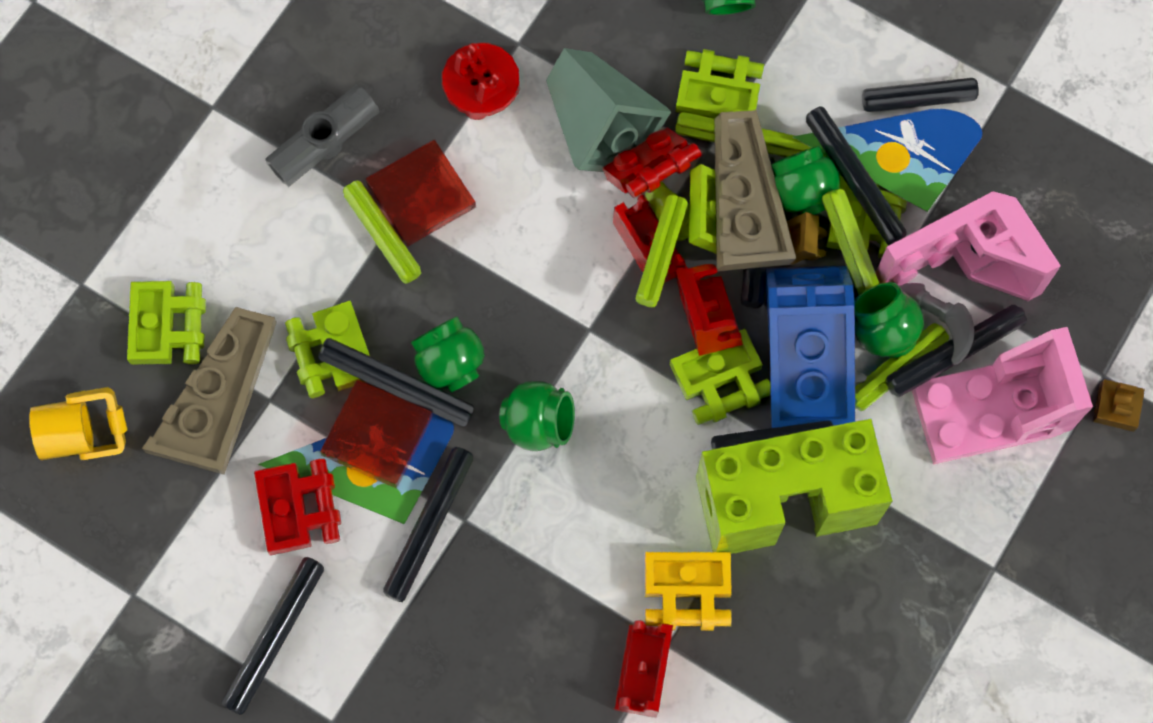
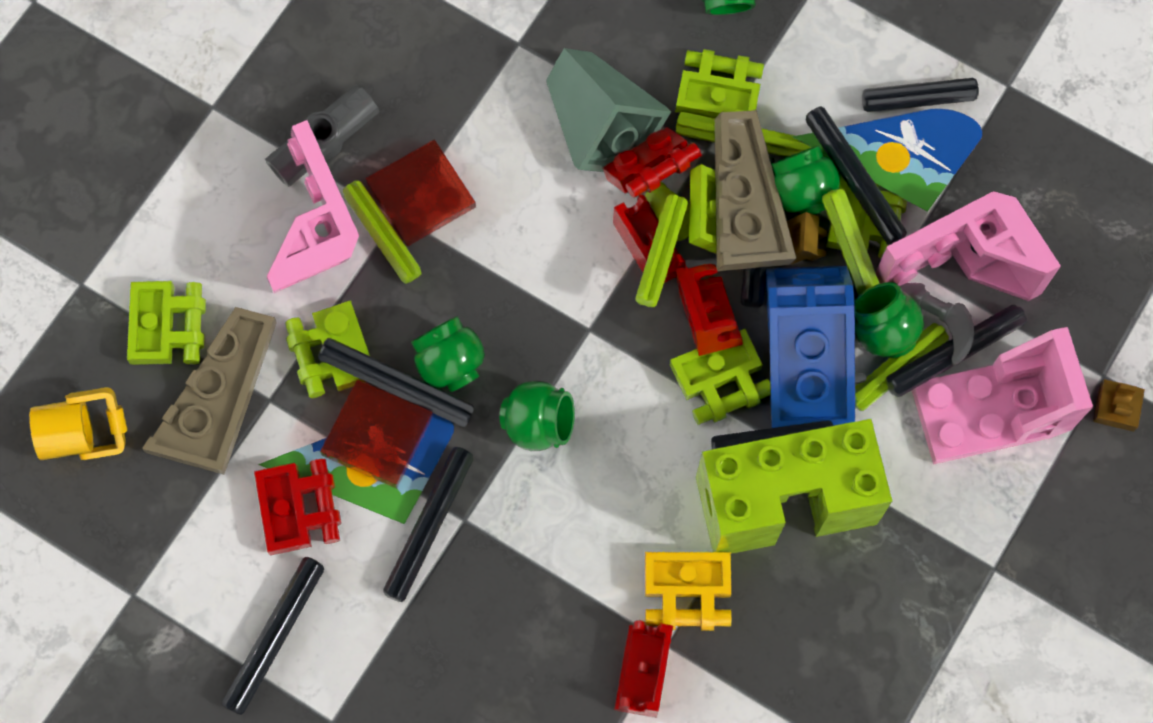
(303, 250): none -> bright pink bracket
(492, 92): red plate -> none

